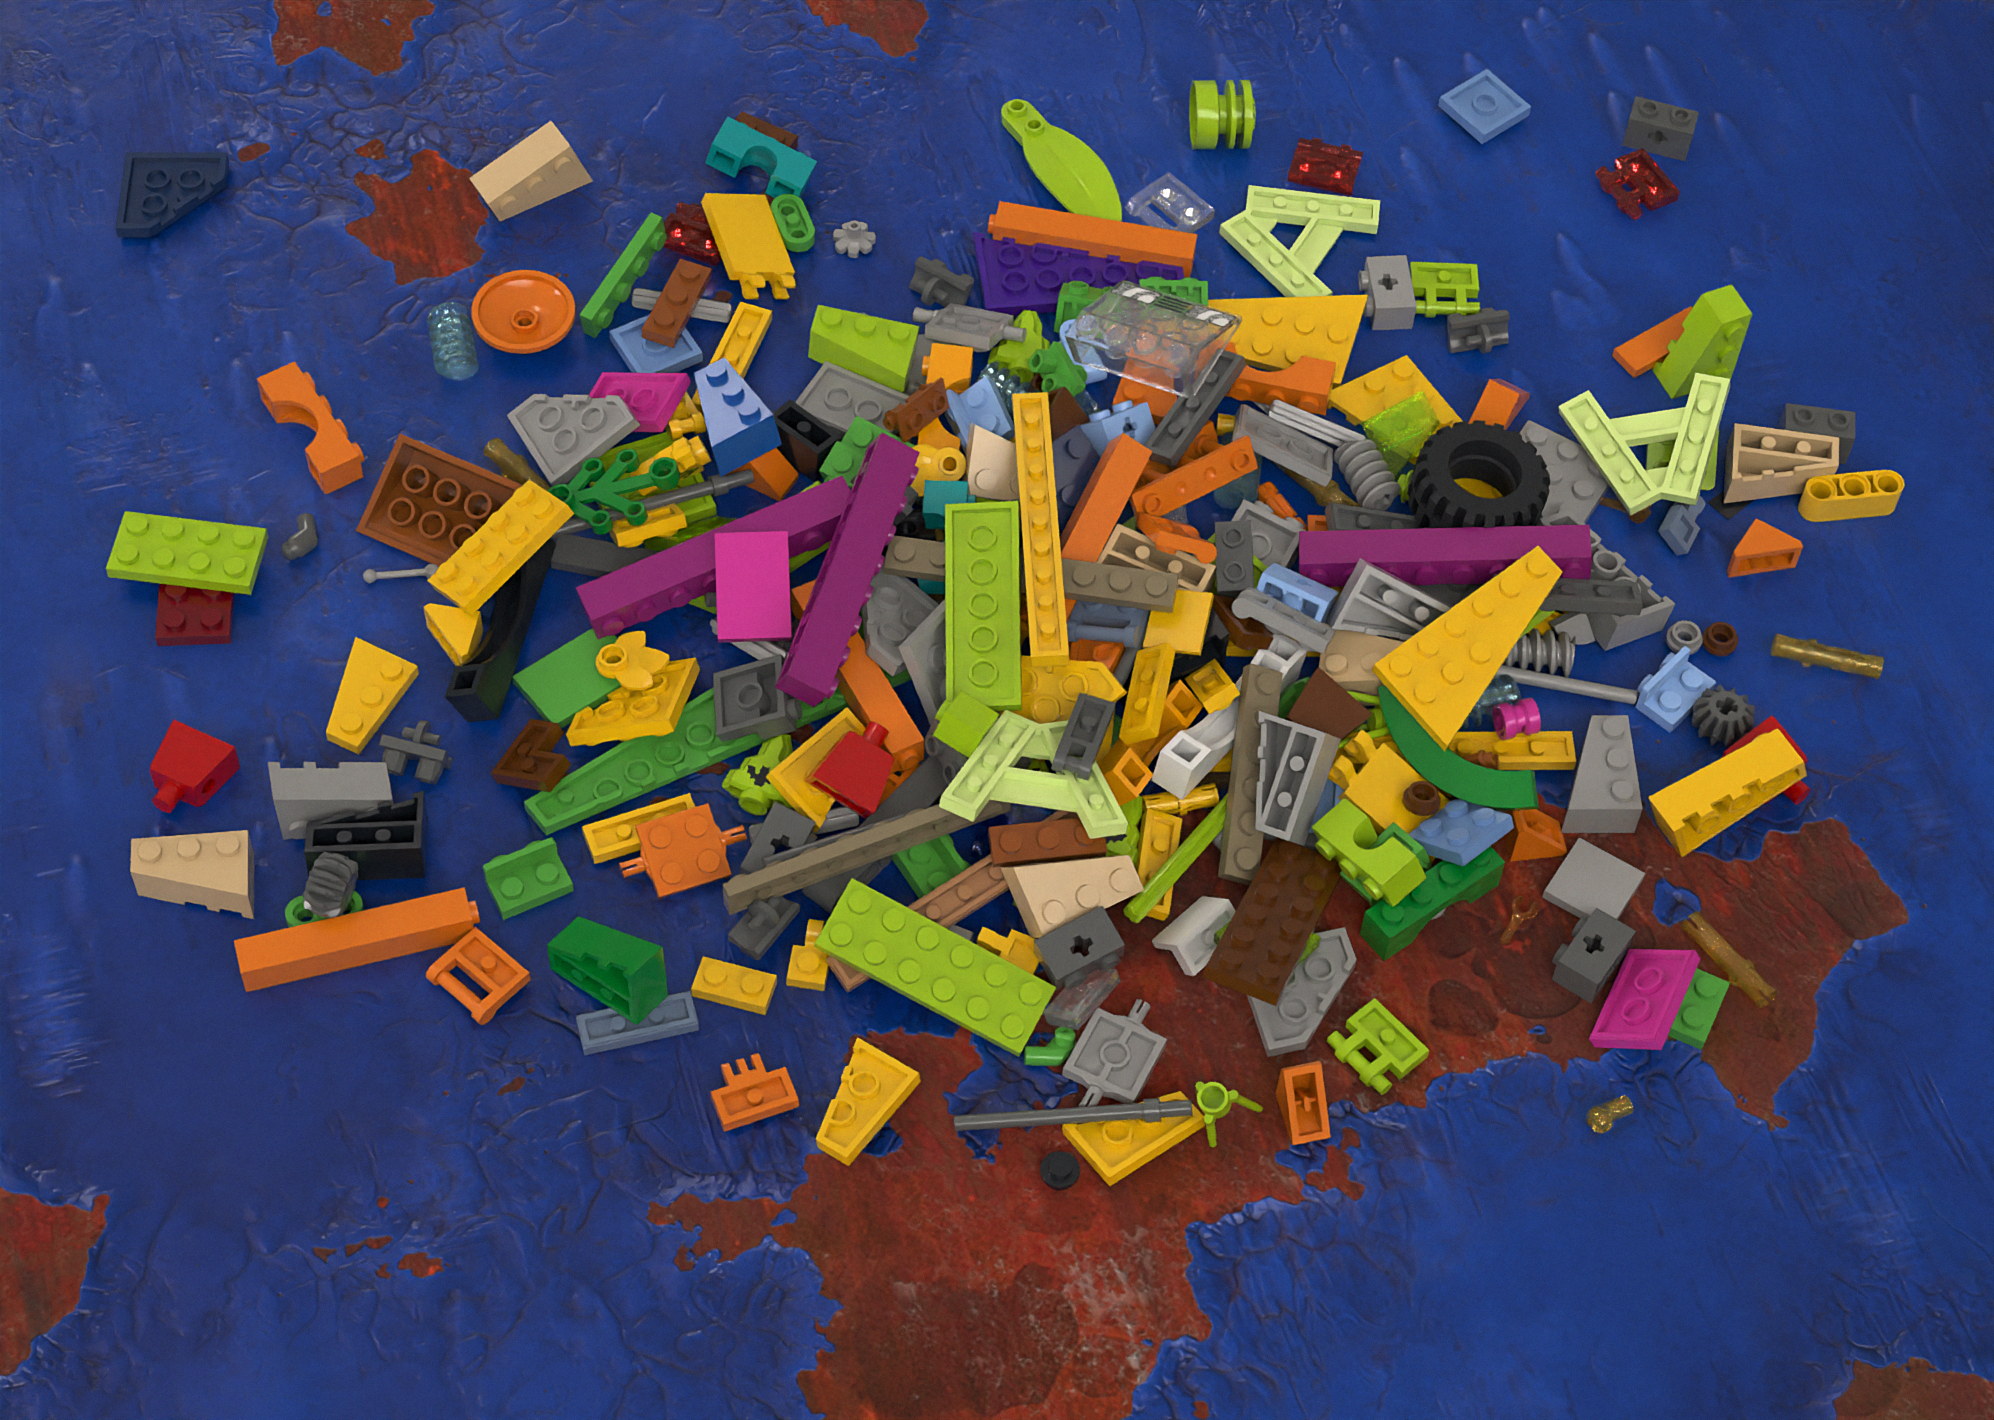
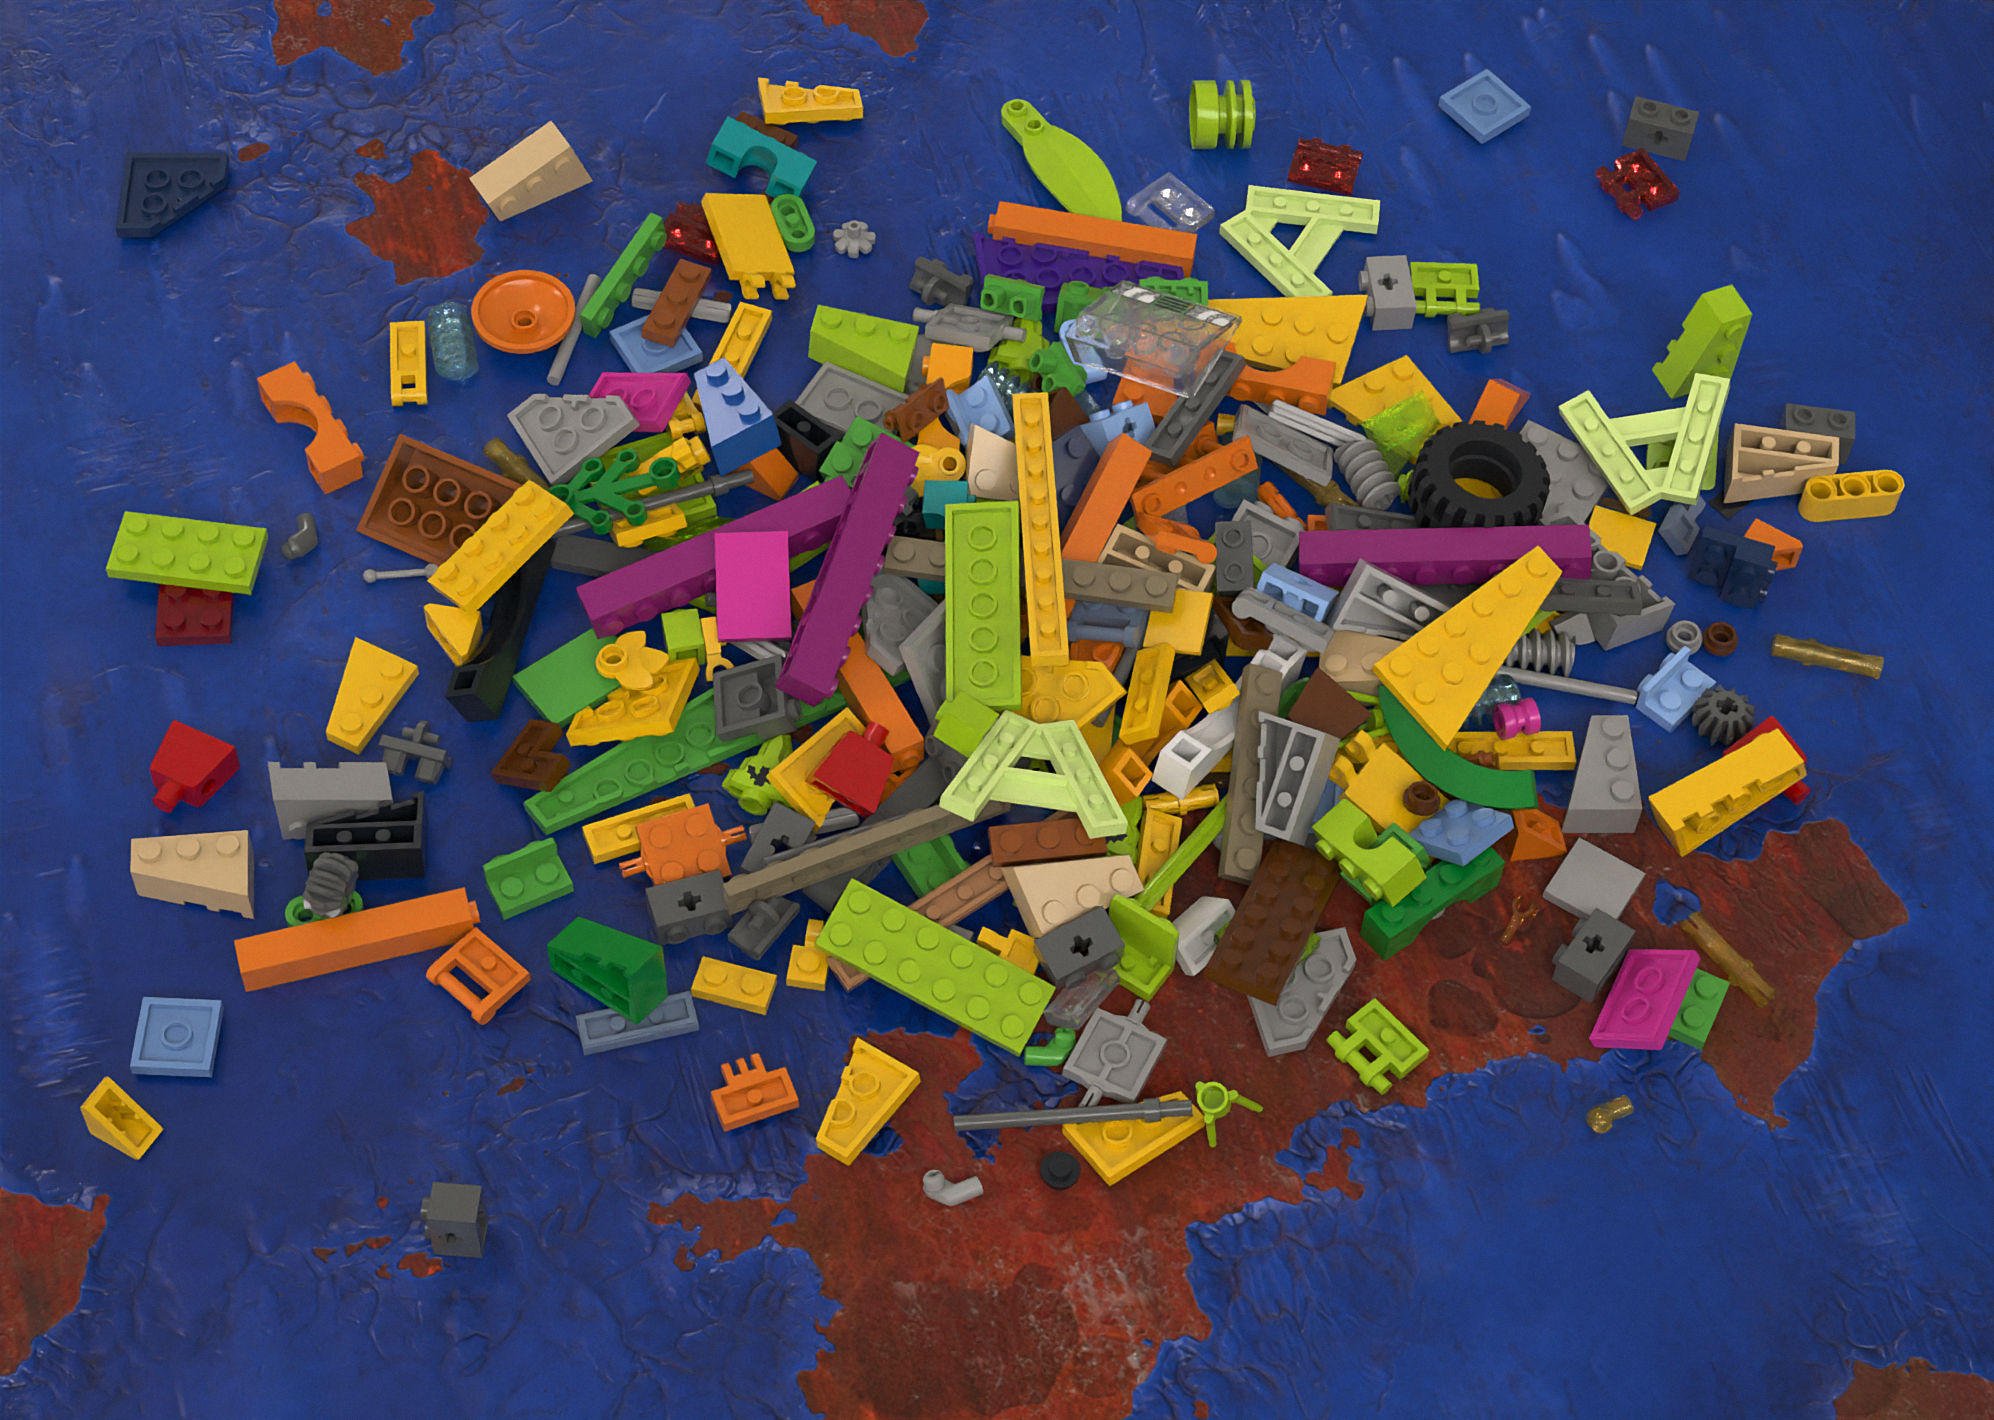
(119, 1119): none -> yellow slope
(177, 1037): none -> medium blue plate
(408, 362): none -> yellow plate
(455, 1219): none -> dark grey brick
(569, 341): none -> light grey bar
(683, 635): none -> lime brick
(688, 908): none -> dark grey brick
(712, 647): none -> yellow plate
(798, 104): none -> yellow wing
(947, 1192): none -> light grey arm
(1012, 297): none -> bright green hips
(1083, 735): dark grey plate -> none
(1148, 949): none -> lime bracket
(1303, 1102): orange slope -> none
(1623, 534): none -> yellow piece
(1650, 346): orange tile -> none
(1734, 565): none -> dark blue plate

